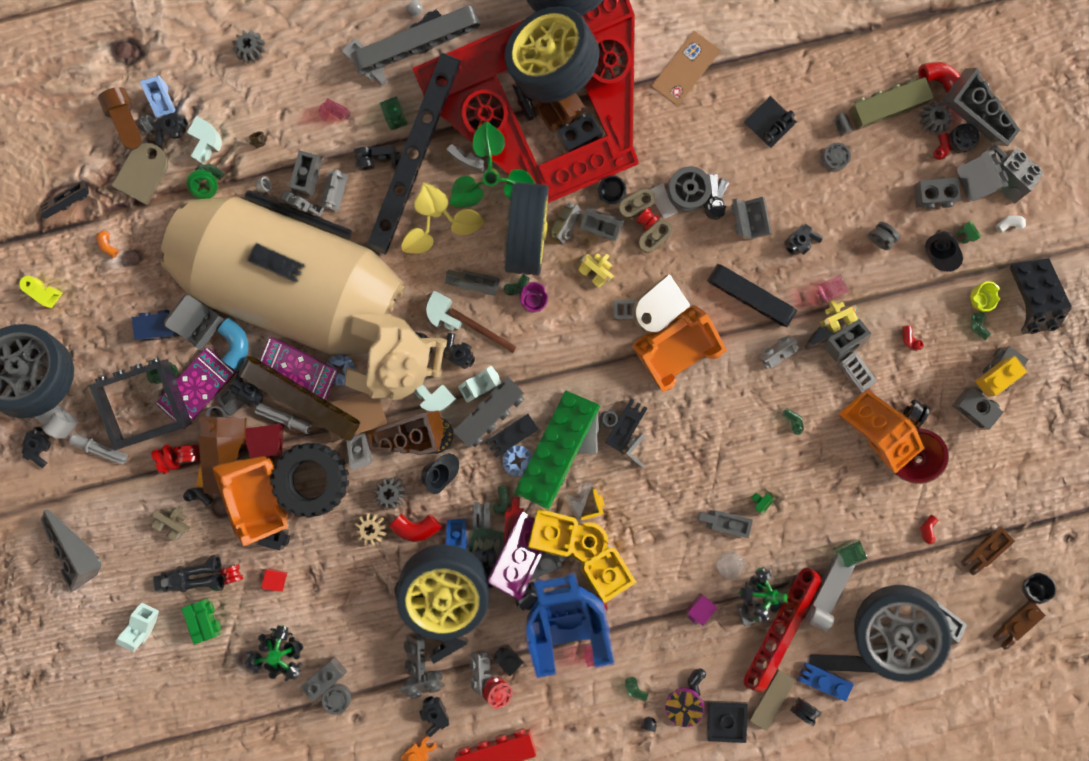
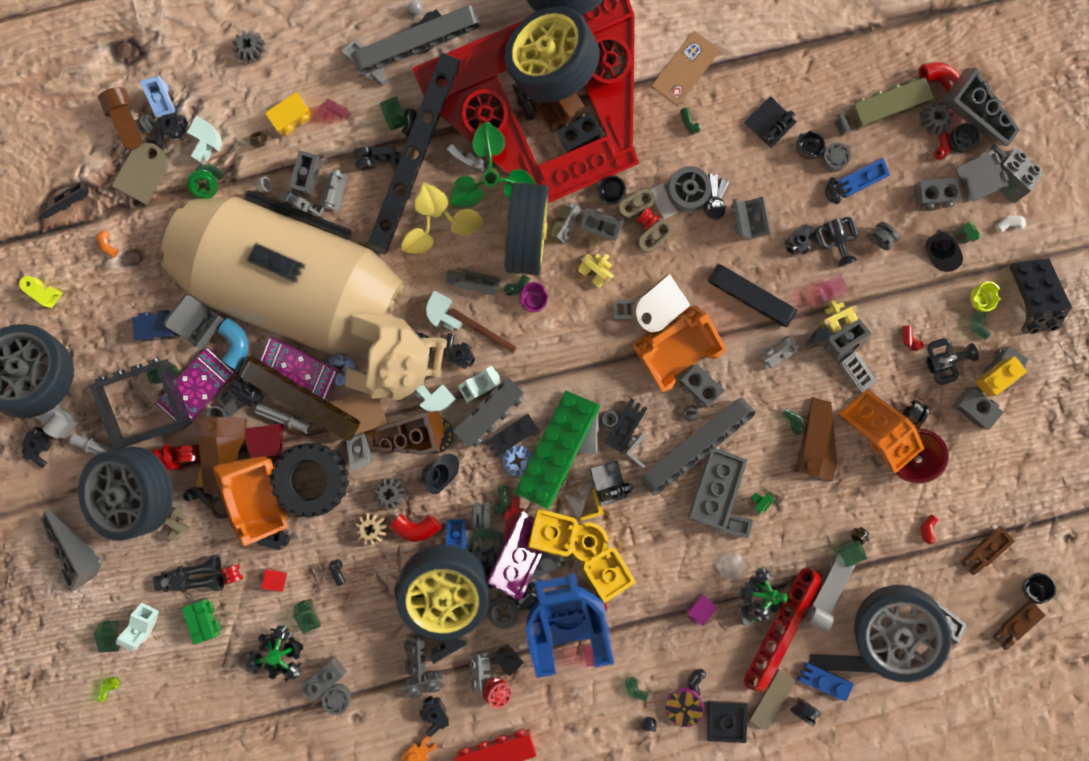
(106, 636): none -> clear green bracket
(106, 686): none -> clear neon green arm
(125, 493): none -> wheel
(289, 114): none -> yellow brick
(306, 616): none -> clear green bracket
(337, 575): none -> black arm
(410, 114): none -> black arm
(494, 614): none -> dark grey gear
(610, 483): none -> black hinge
(687, 121): none -> dark green arm
(690, 417): none -> dark grey hinge
(697, 446): none -> dark grey beam
(704, 381): none -> dark grey brick
(717, 489): none -> dark grey tile
(810, 145): none -> black hair
(818, 447): none -> reddish brown wedge
(831, 193): none -> black arm
(837, 235): none -> black piece
(860, 534): none -> dark brown plate
(863, 177): none -> blue hinge
(946, 360): none -> black piece

